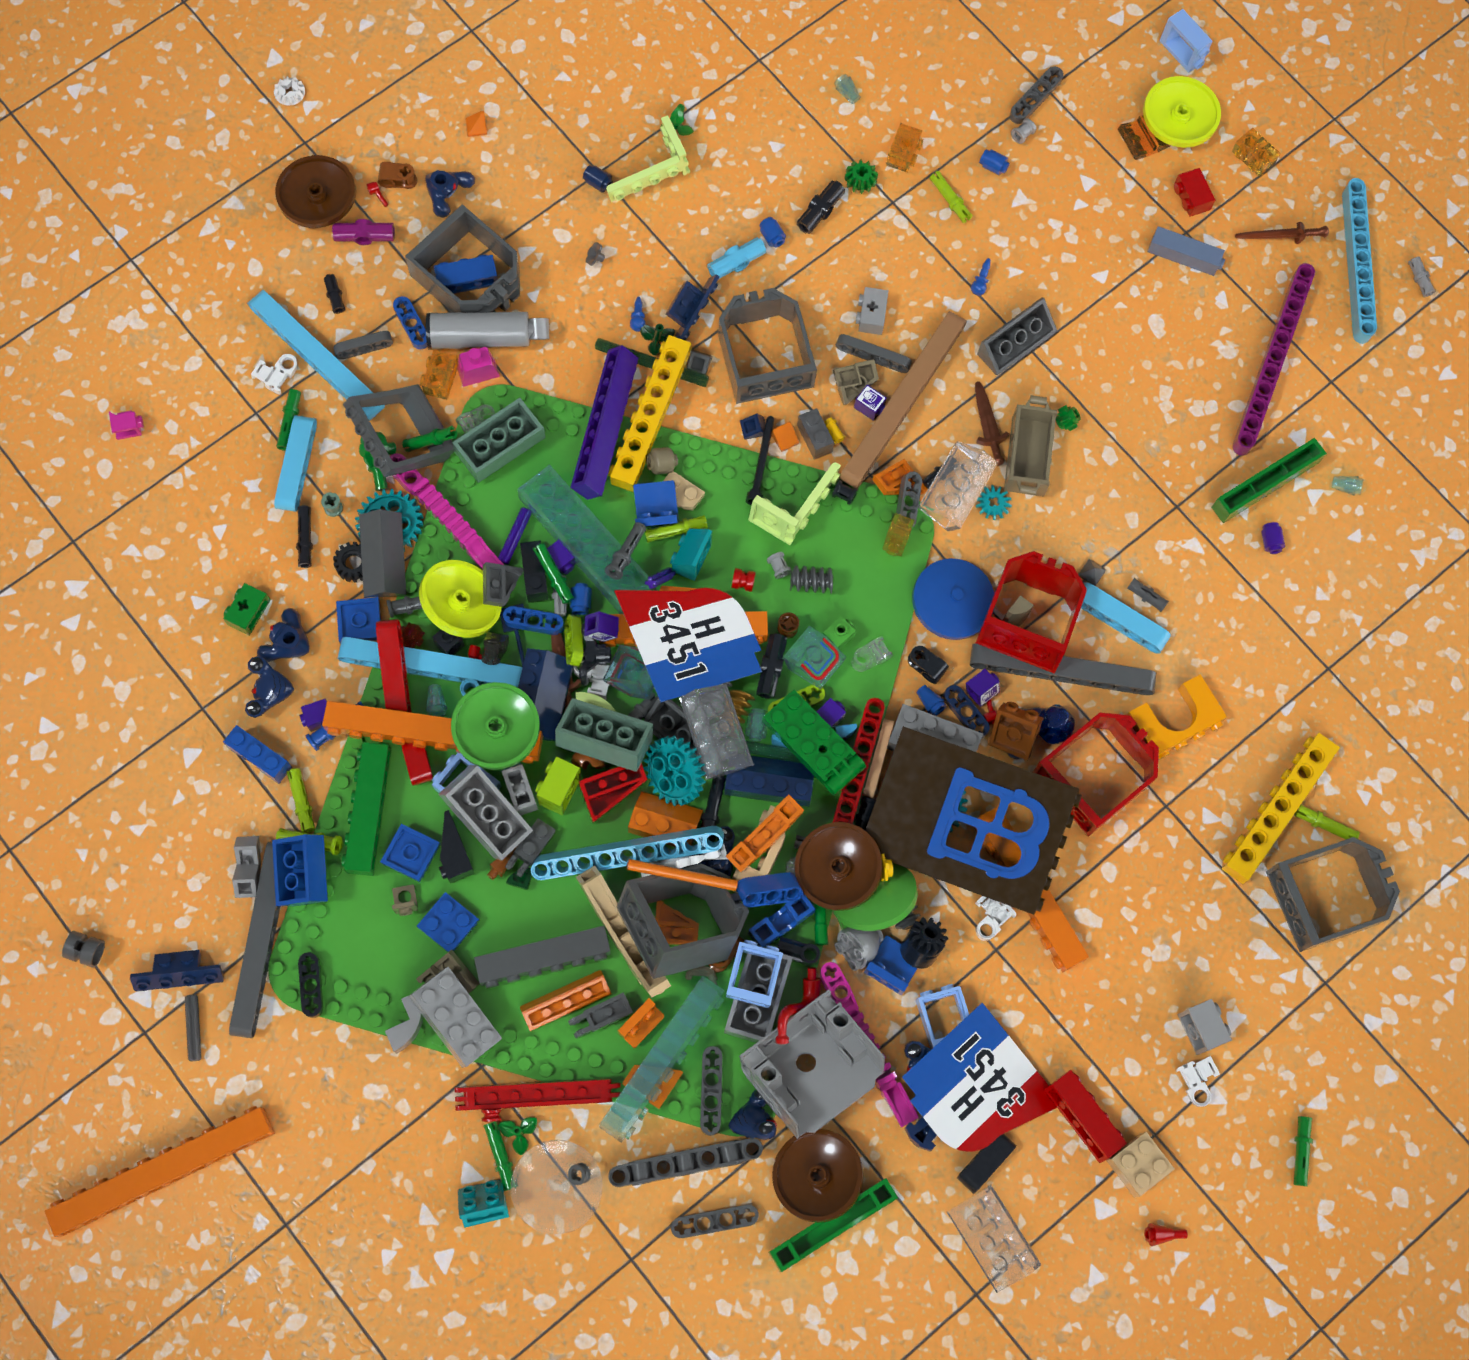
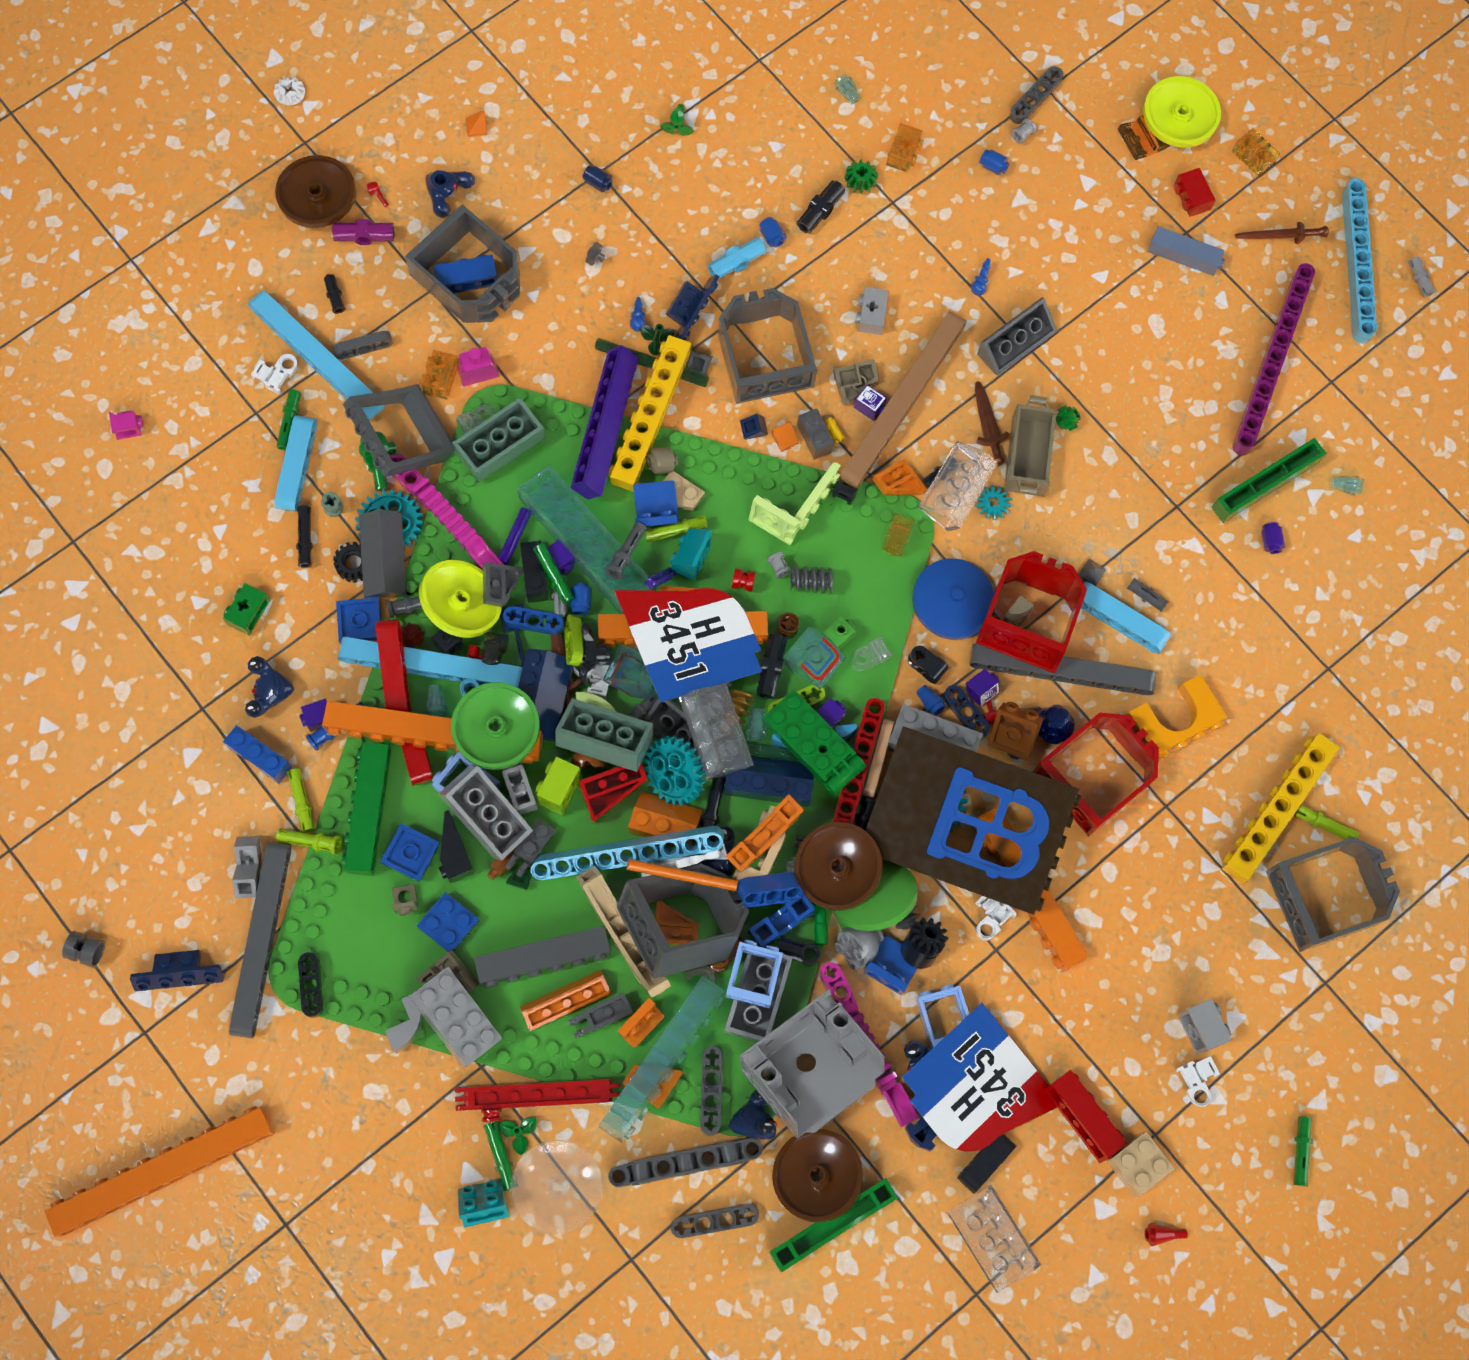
(192, 1028): dark grey axle -> none
(287, 638): dark blue head -> none
(299, 870): blue brick -> none
(395, 174): dark orange piece -> none
(411, 314): blue beam -> none
(435, 437): green pin -> none
(481, 330): light grey piece -> none
(585, 1173): dark grey bush -> none
(601, 626): dark purple brick -> none
(655, 173): yellowish green bracket -> none
(761, 462): black piece -> none
(811, 991): red animal -> none
(870, 351): dark grey beam -> none
(887, 868): yellow plate -> none
(904, 486): dark grey beam -> none
(955, 202): lime pin -> none
(1183, 25): light blue window -> none

